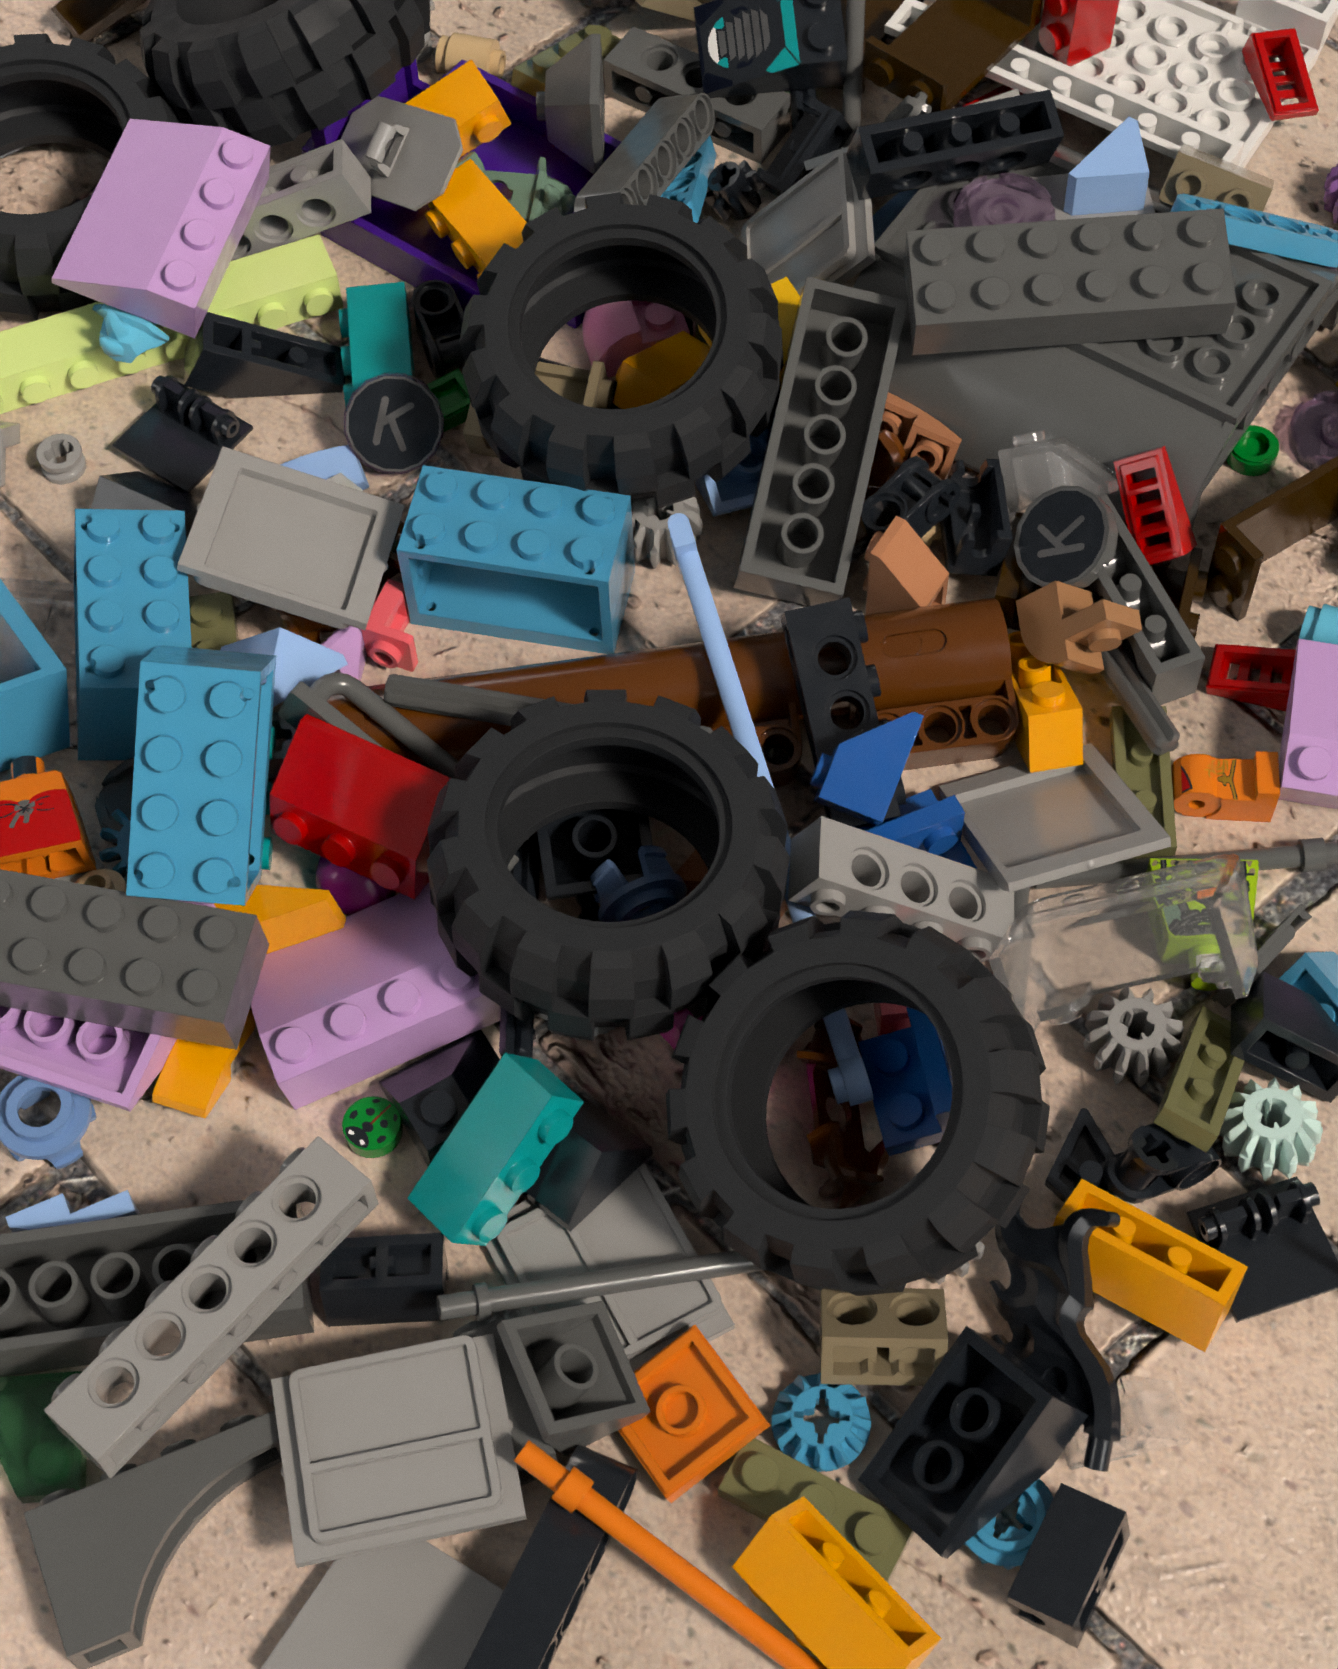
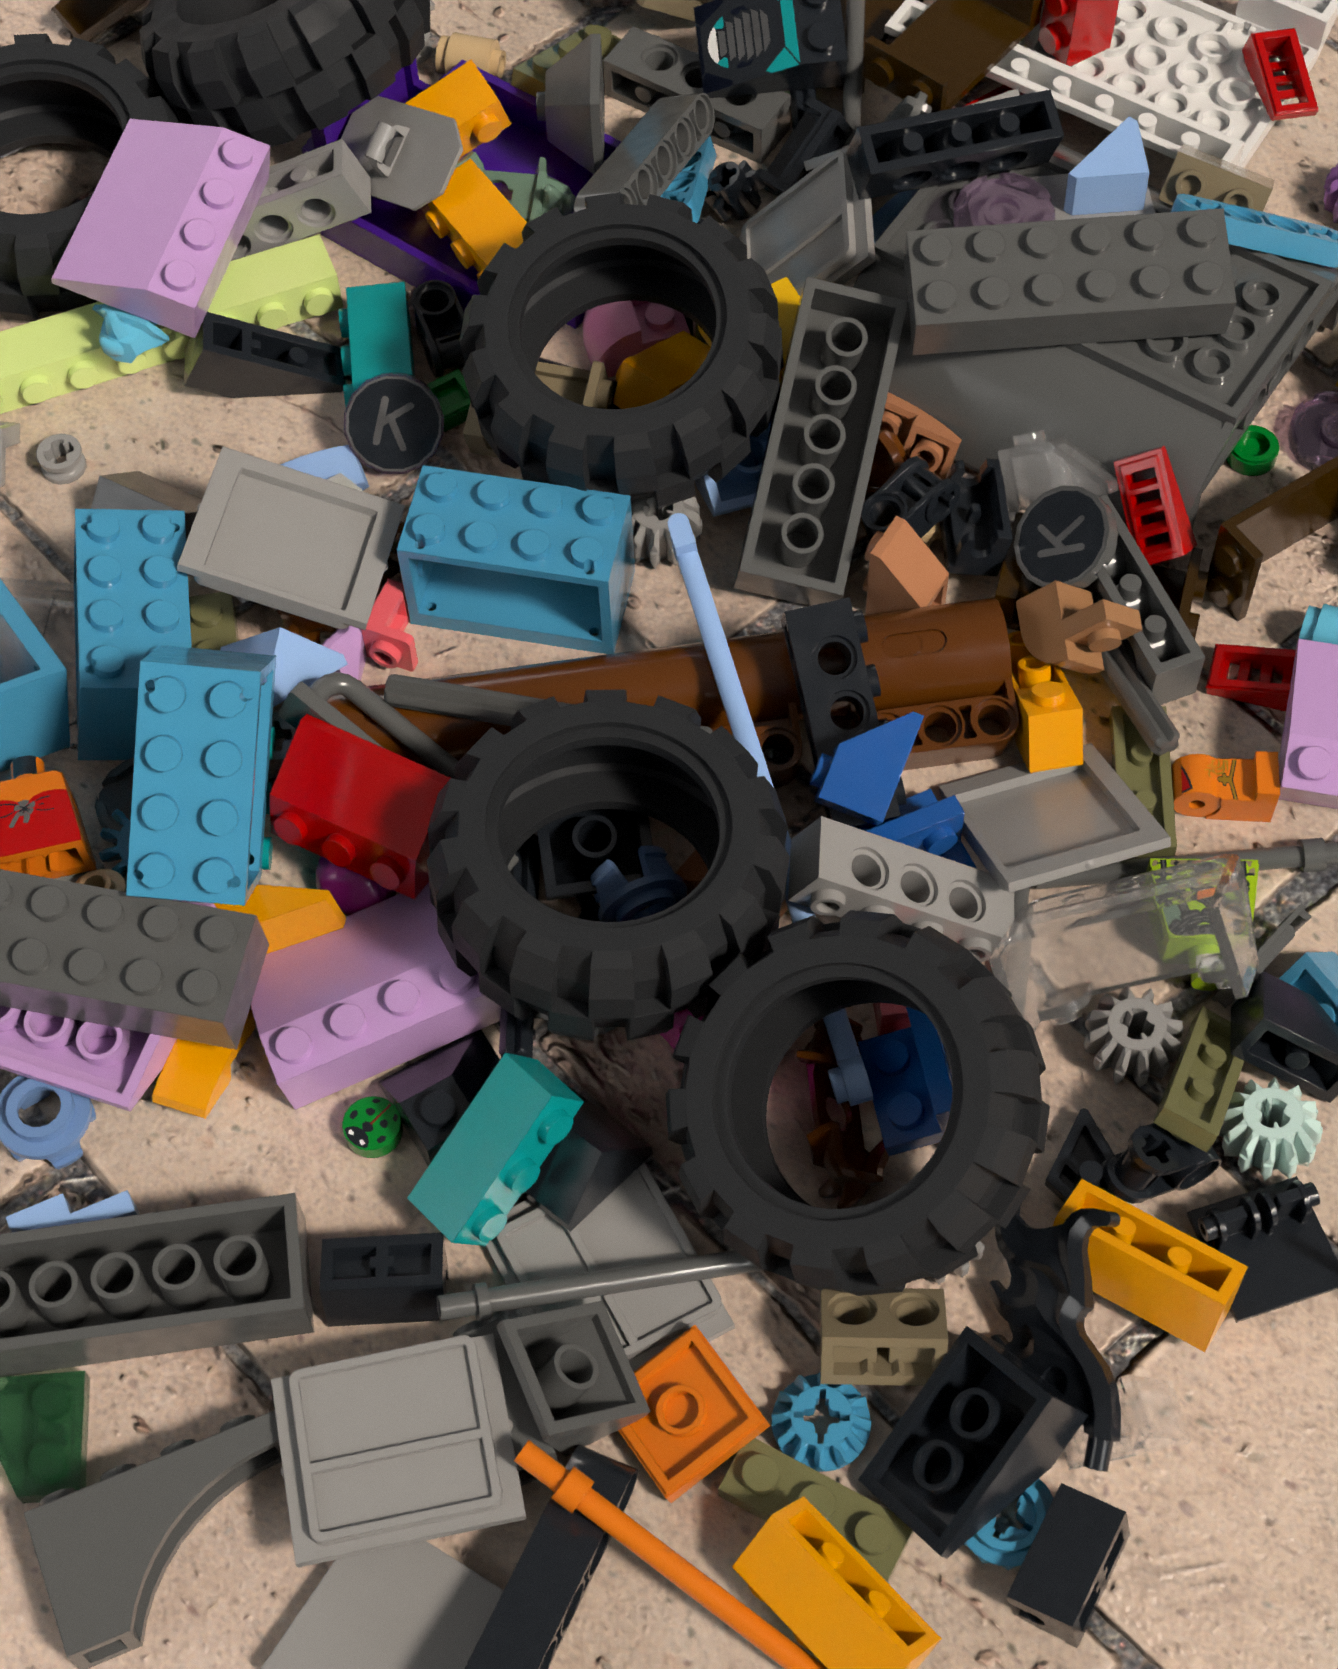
(181, 434): black hinge -> none
(210, 1336): light grey brick -> none

